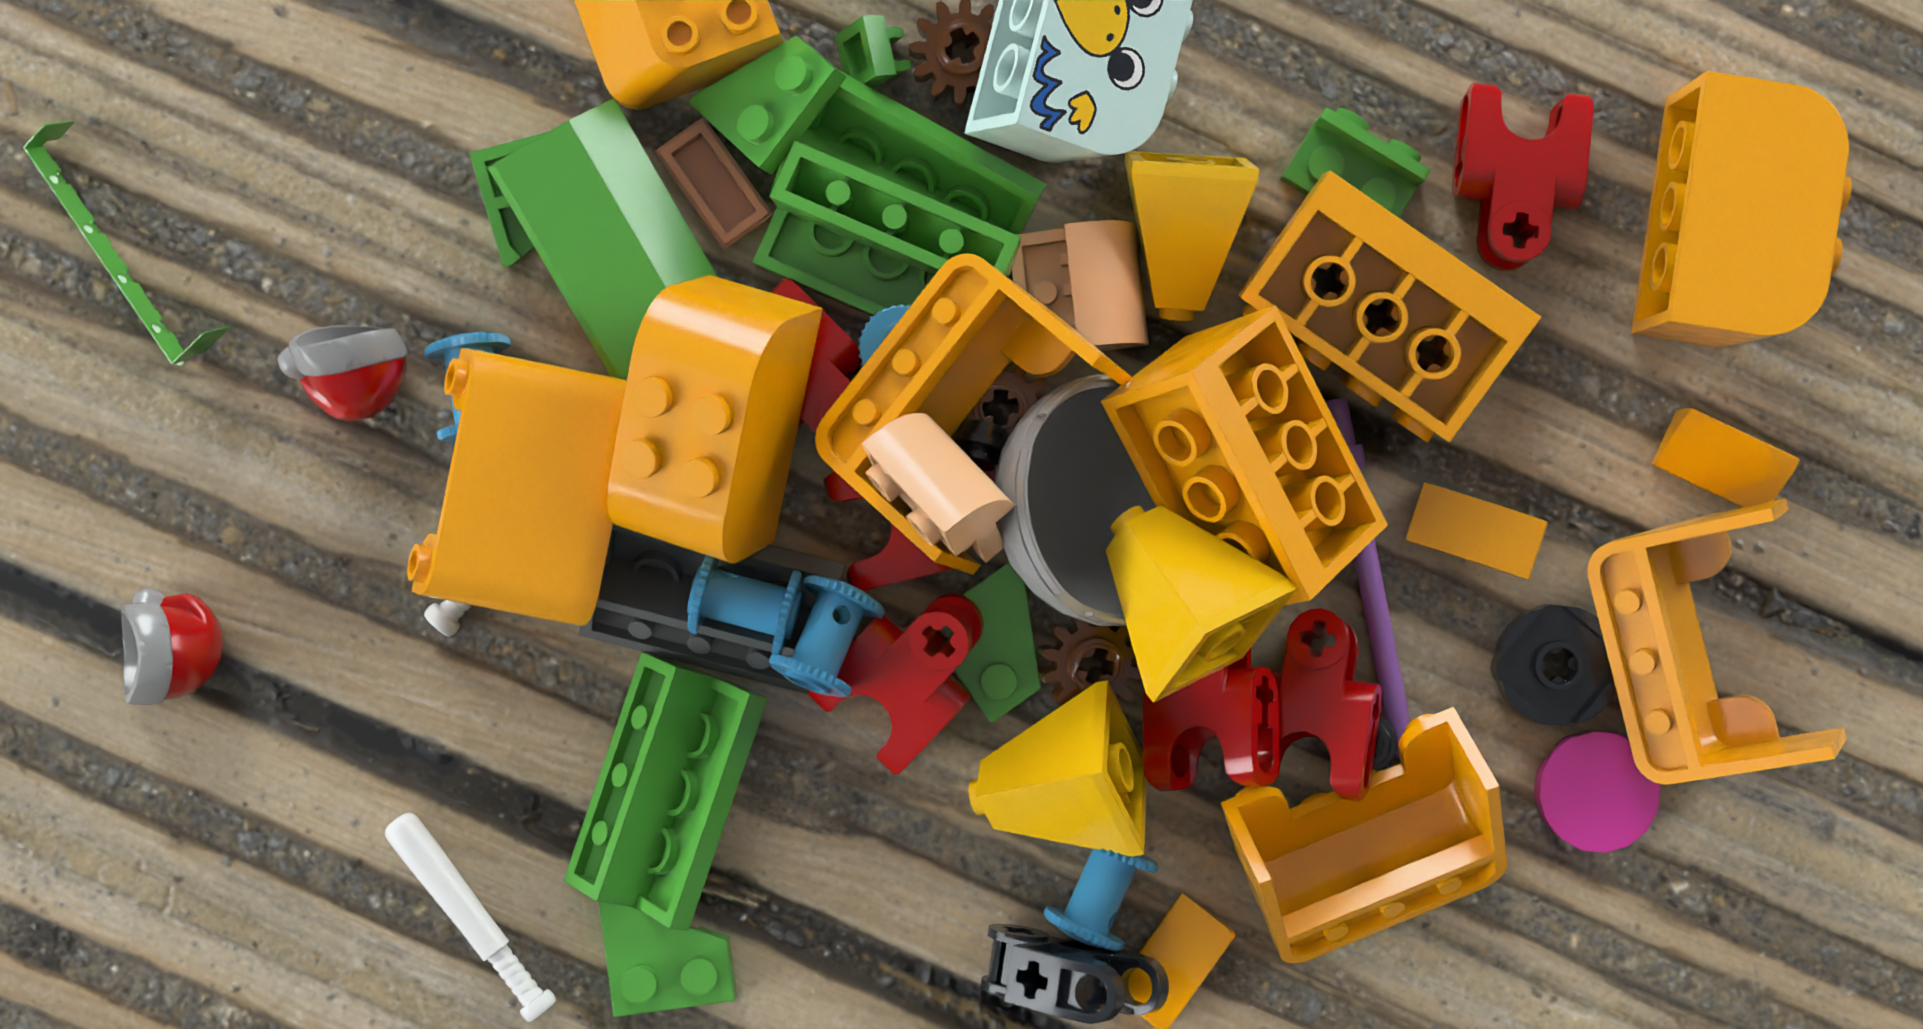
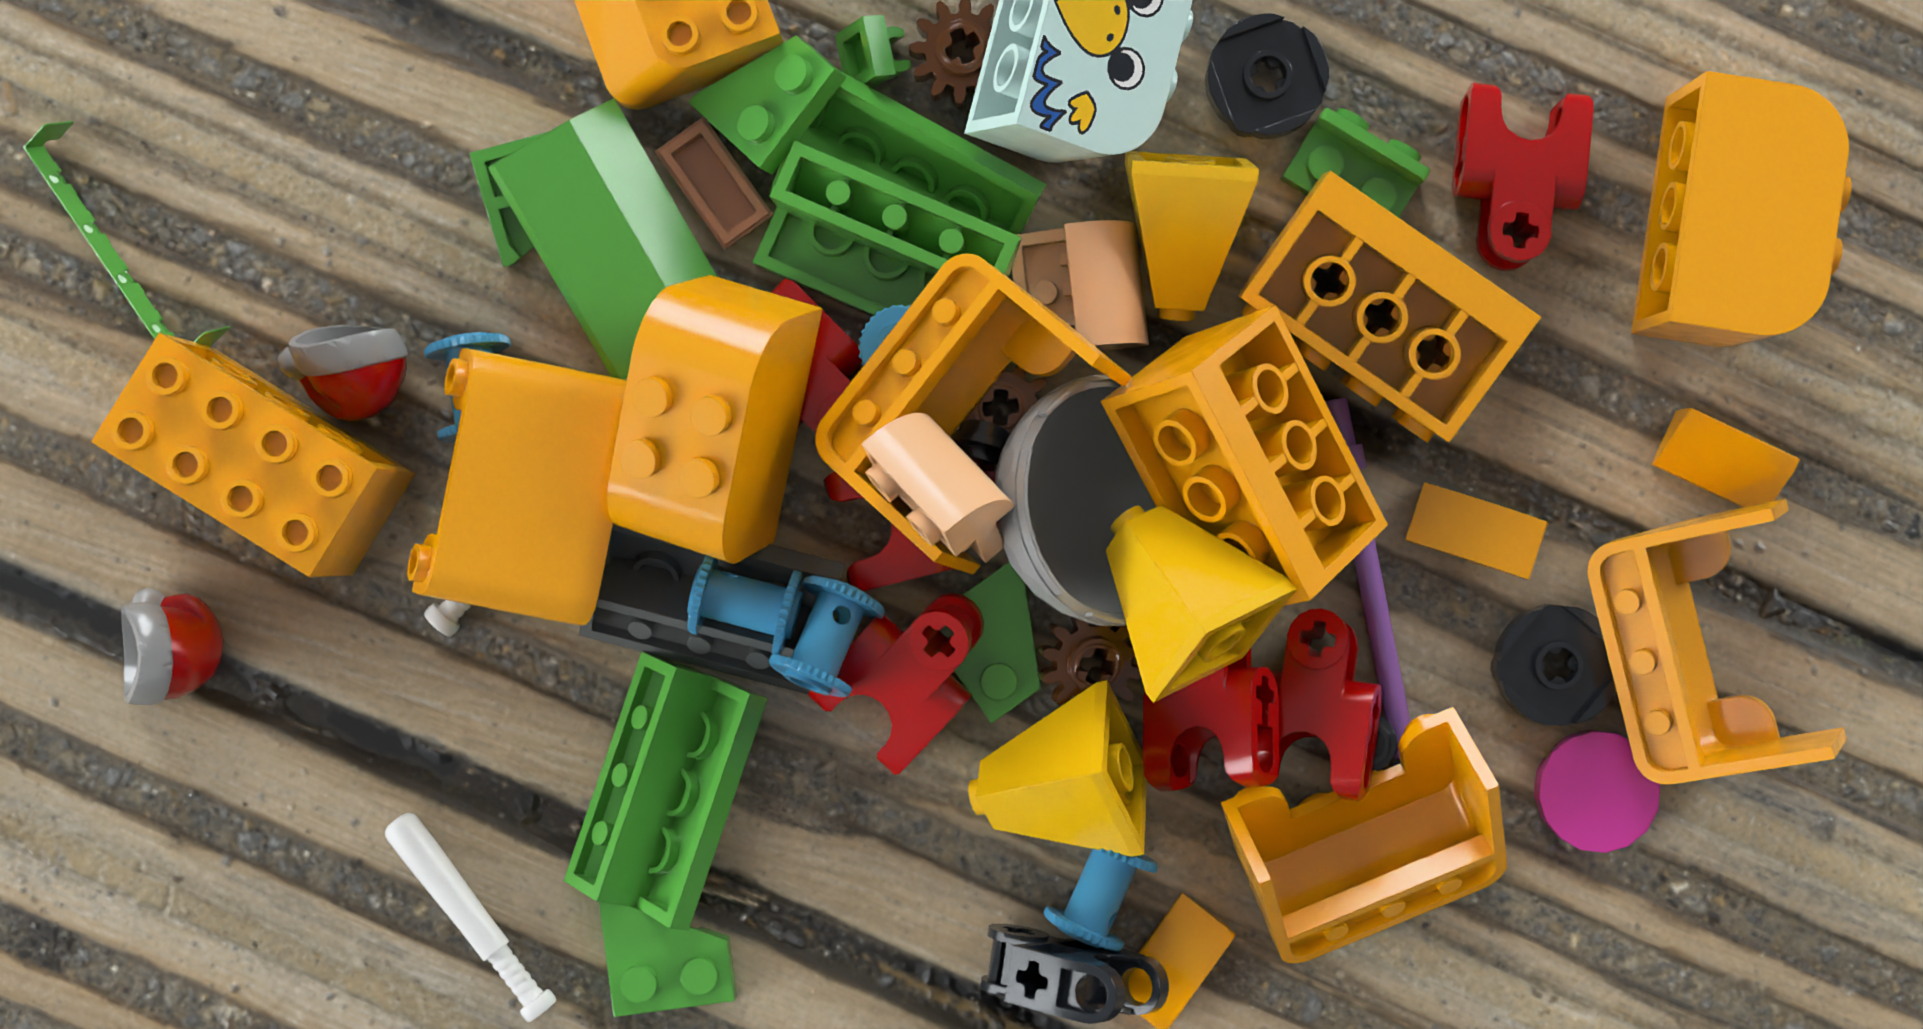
(253, 457): none -> light orange brick
(1282, 45): none -> black plate

